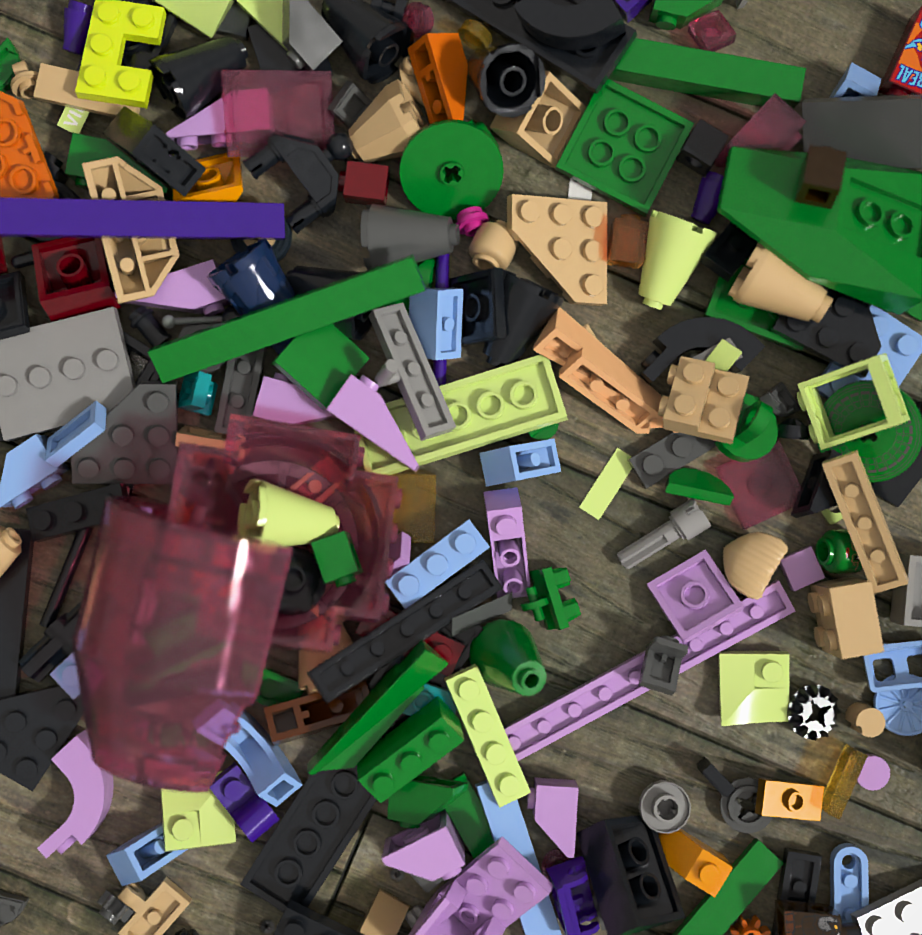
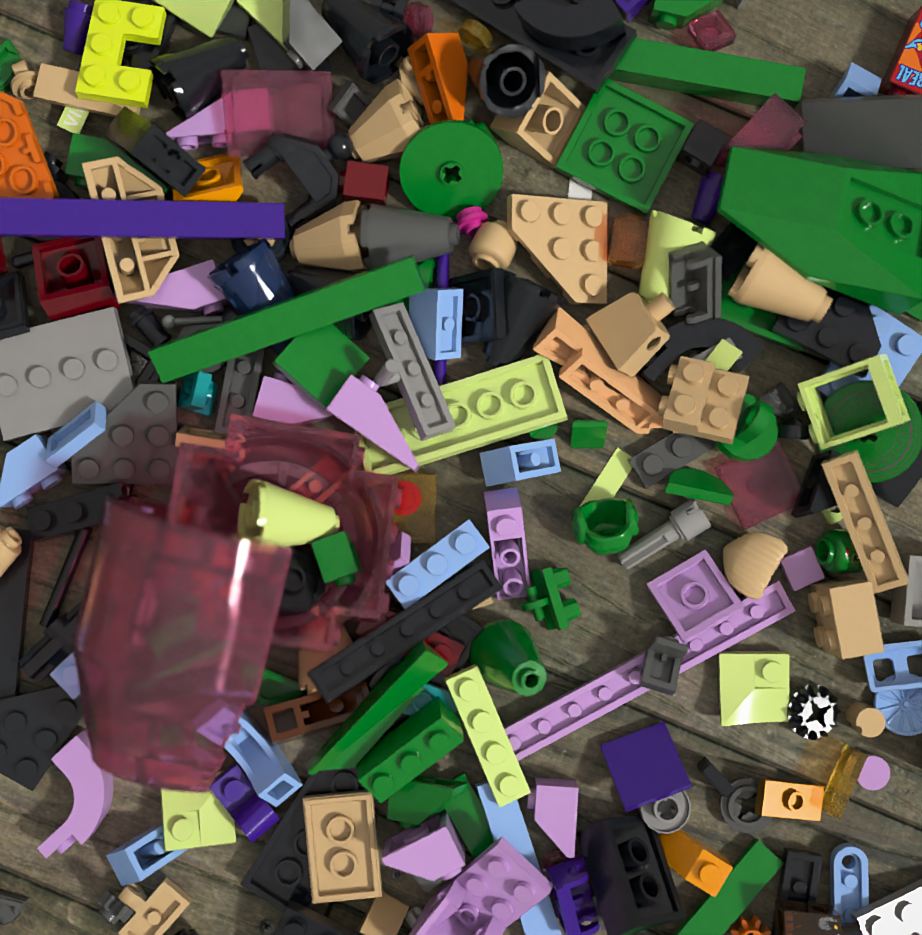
(332, 240): none -> tan cone
(342, 846): none -> tan tile
(410, 498): none -> red plate
(481, 614): dark grey sticker -> none
(587, 433): none -> green slope
(605, 525): none -> green hair
(632, 330): none -> tan torso
(645, 766): none -> dark purple tile
(695, 282): none -> dark grey hinge
(821, 176): dark brown brick -> none

